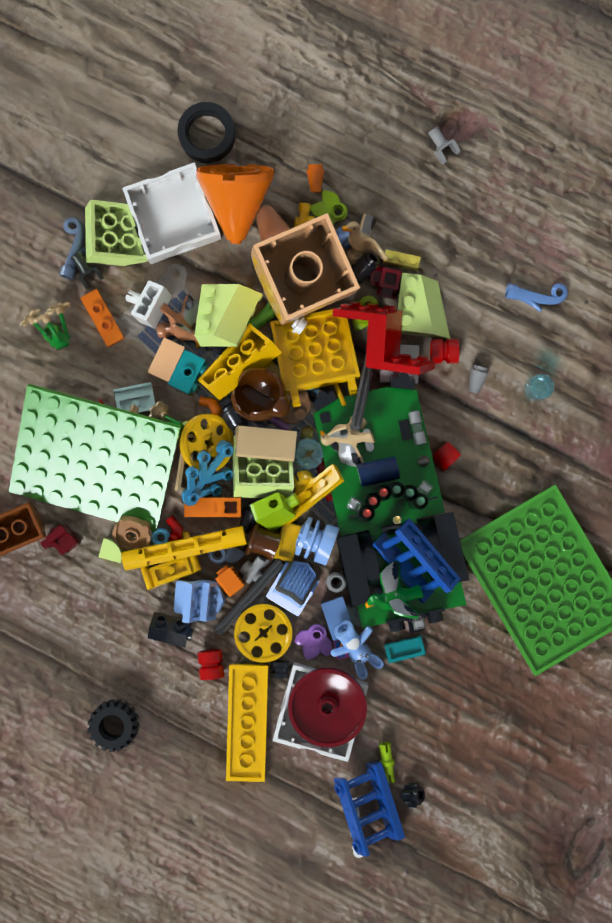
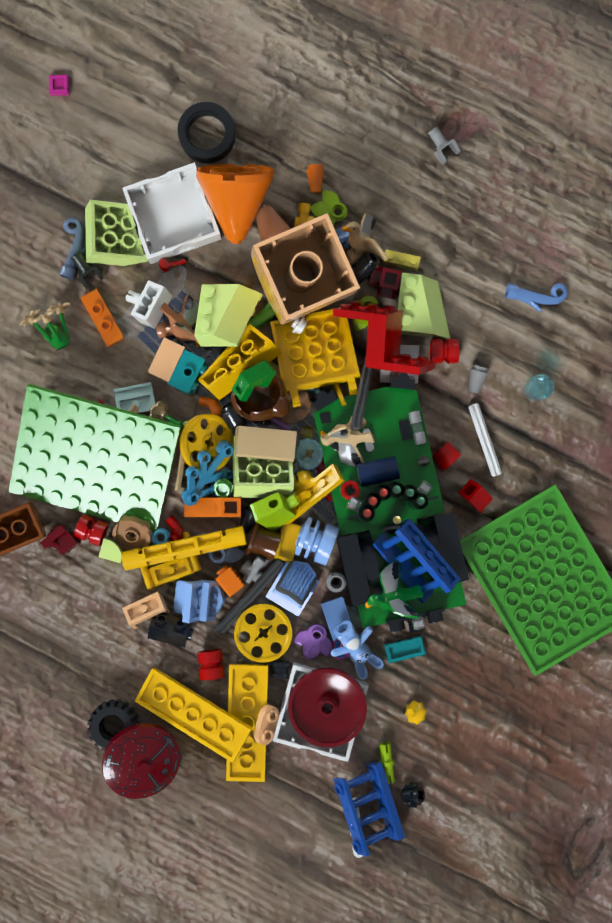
(59, 85): none -> dark pink tile
(91, 530): none -> red wheel
(140, 761): none -> dark red dish
(145, 609): none -> light nougat panel
(166, 266): none -> red hand
(193, 714): none -> yellow plate
(223, 488): none -> bright green plate
(257, 375): none -> green slope
(266, 724): none -> light nougat plate
(346, 485): none -> red cone
(415, 712): none -> yellow piece
(475, 495): none -> red brick
(485, 439): none -> white axle

